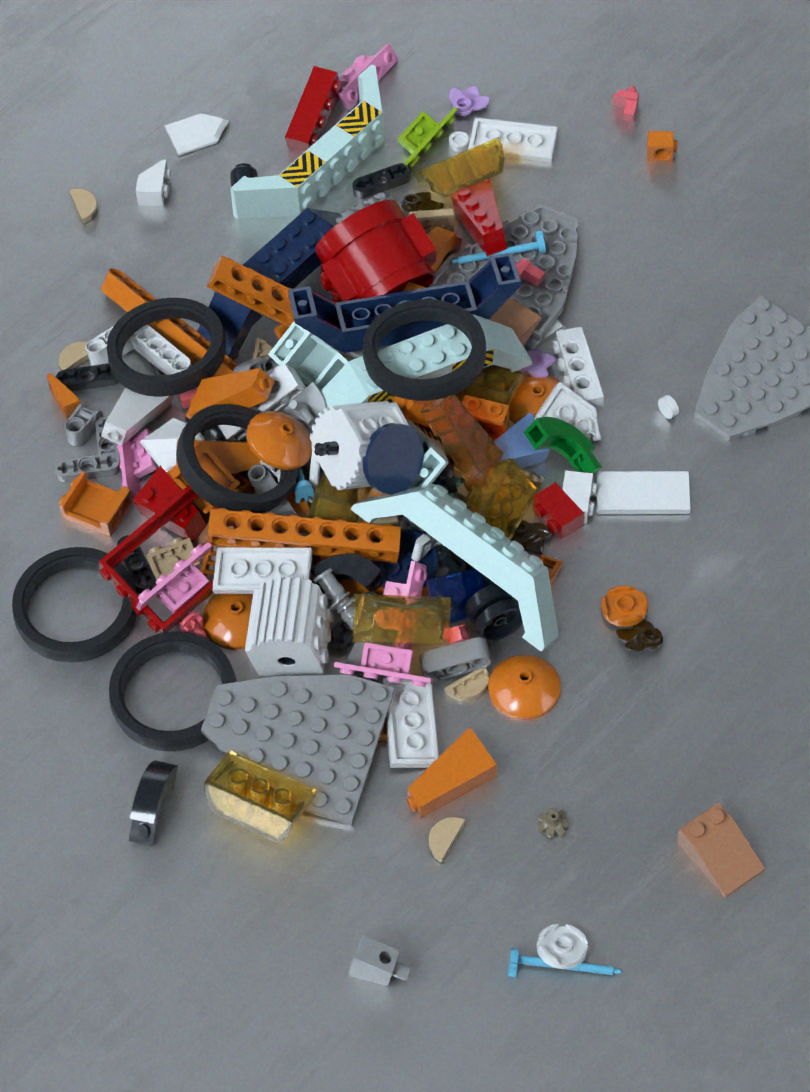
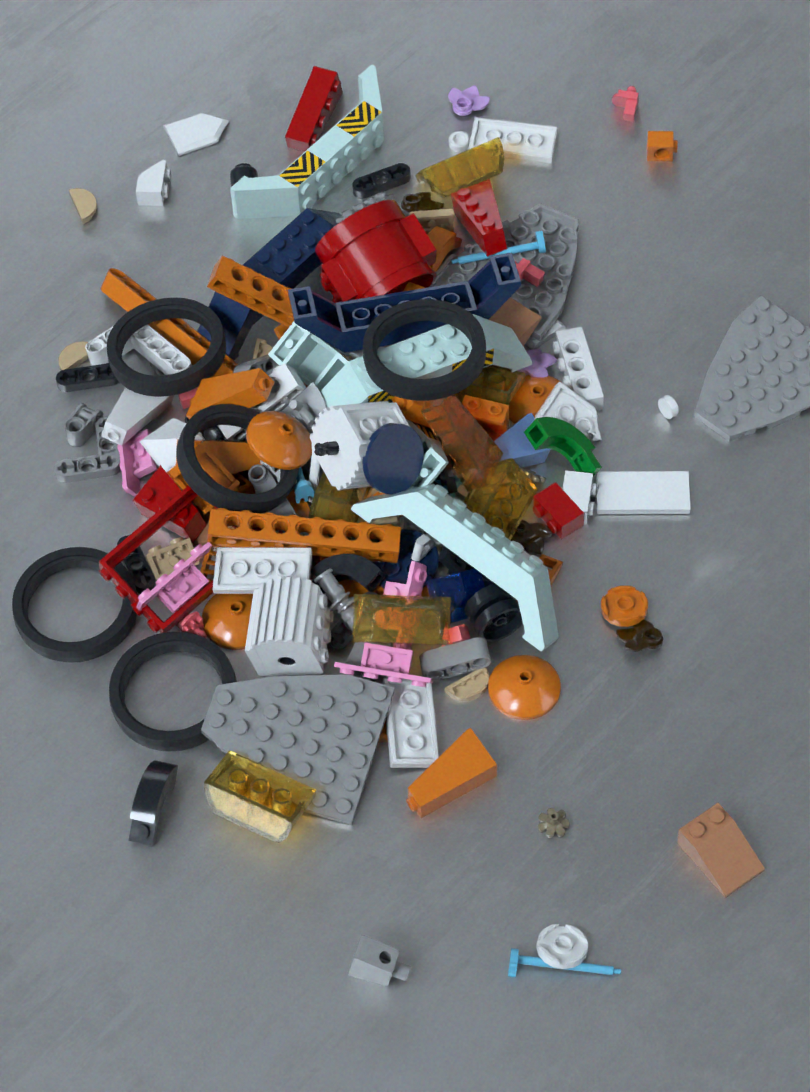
(64, 397): orange slope -> none
(95, 505): orange panel -> none
(349, 80): bright pink bracket -> none
(420, 132): lime bracket -> none
(443, 836): tan tile -> none

